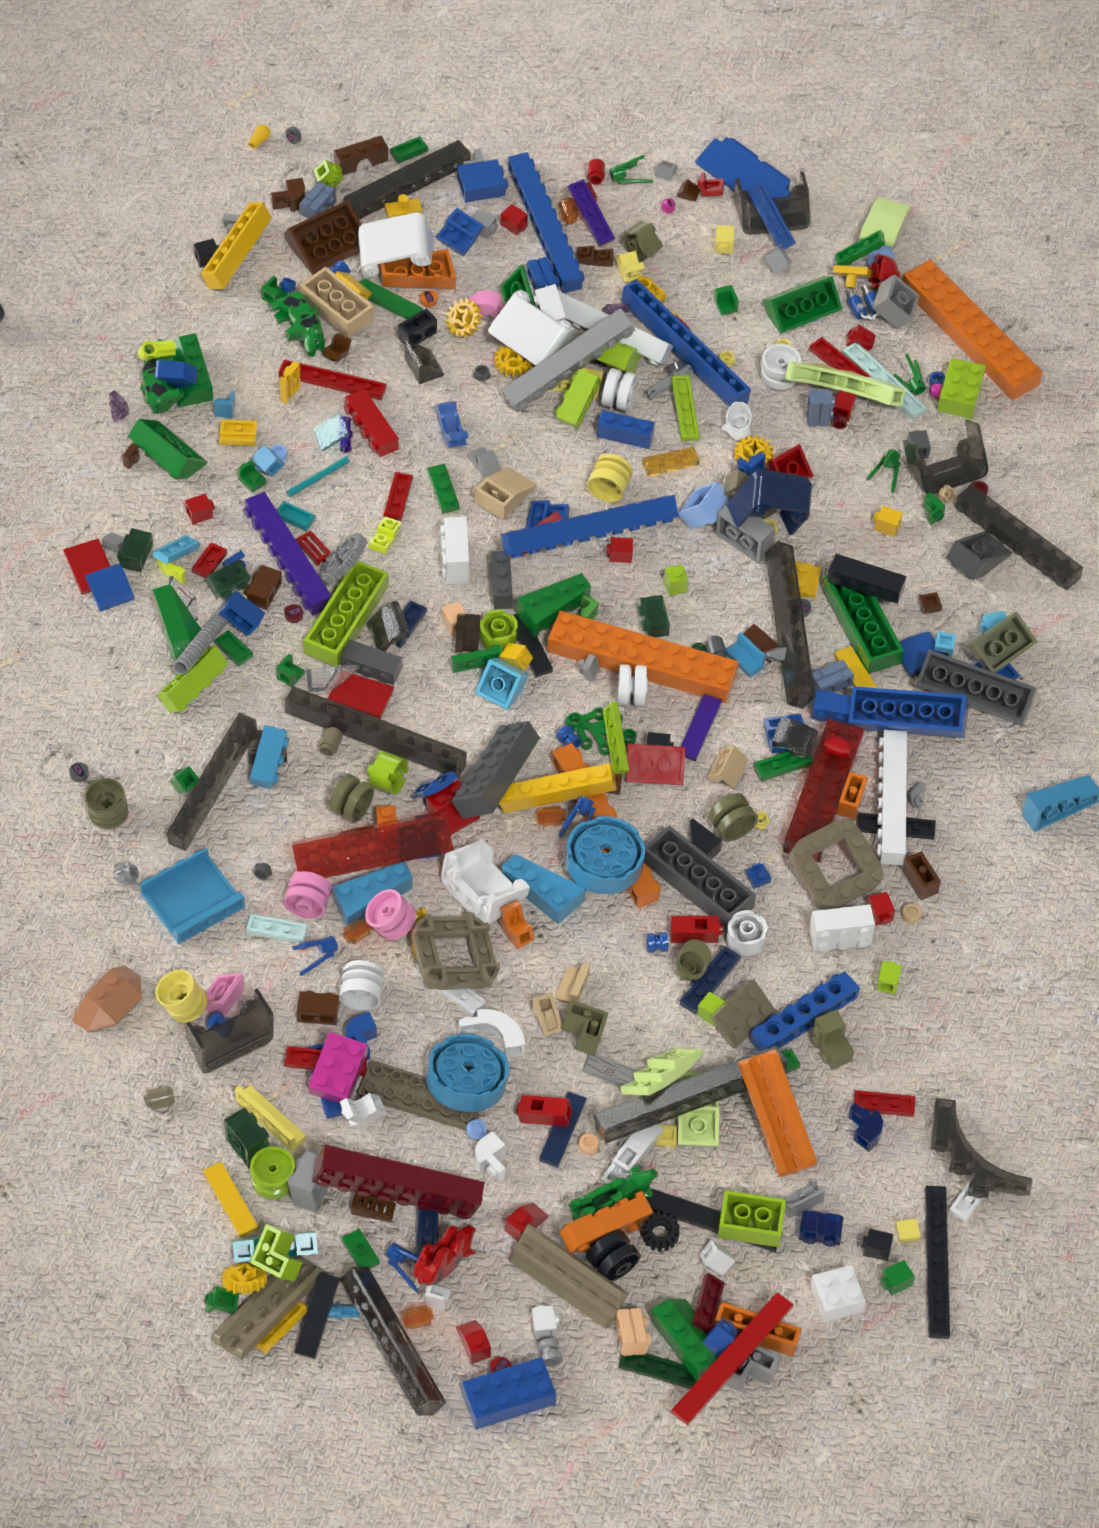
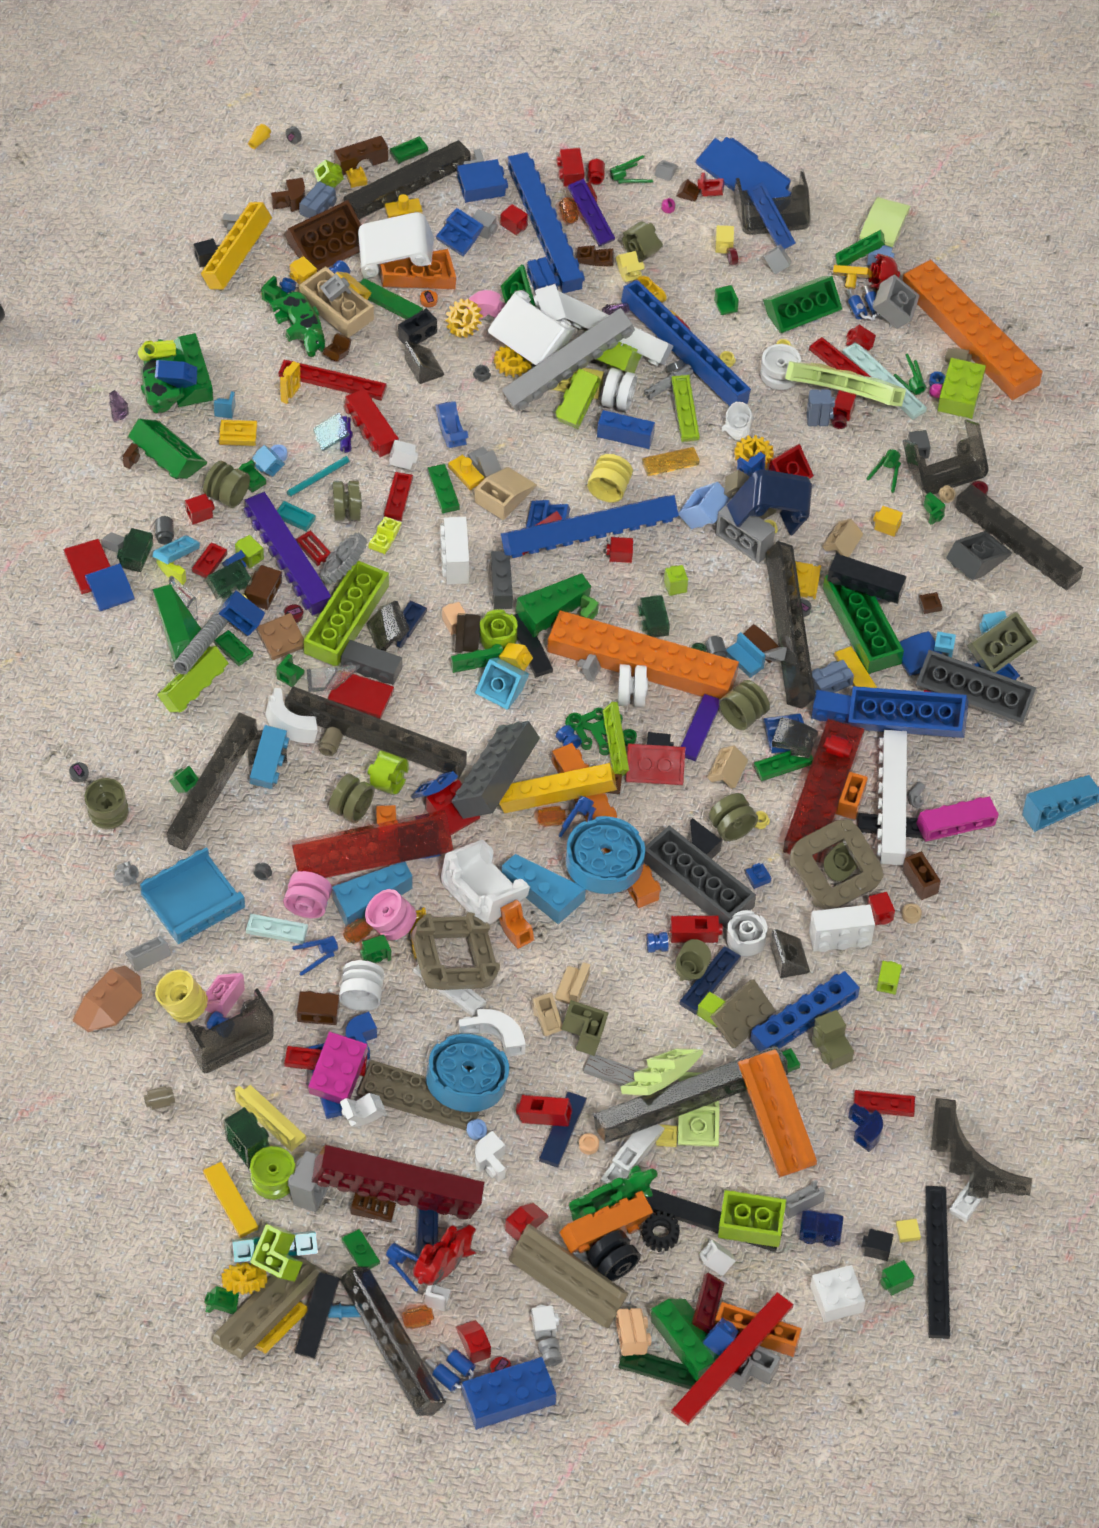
(148, 953): none -> light grey slope
(164, 529): none -> dark grey brick
(226, 484): none -> olive wheel
(252, 550): none -> lime brick
(281, 636): none -> medium nougat plate
(299, 728): none -> white arch
(301, 270): none -> yellow brick
(335, 286): none -> light grey bracket
(347, 501): none -> olive wheel
(356, 177): none -> yellow tile
(375, 949): none -> green brick
(403, 454): none -> white brick
(456, 1360): none -> blue piece
(466, 472): none -> yellow tile
(570, 166): none -> red brick
(732, 256): none -> dark red tile
(744, 705): none -> olive wheel
(788, 954): none -> clear smoke slope
(839, 863): none -> olive piece
(843, 537): none -> tan panel
(957, 818): none -> dark pink brick
(958, 353): none -> dark tan brick

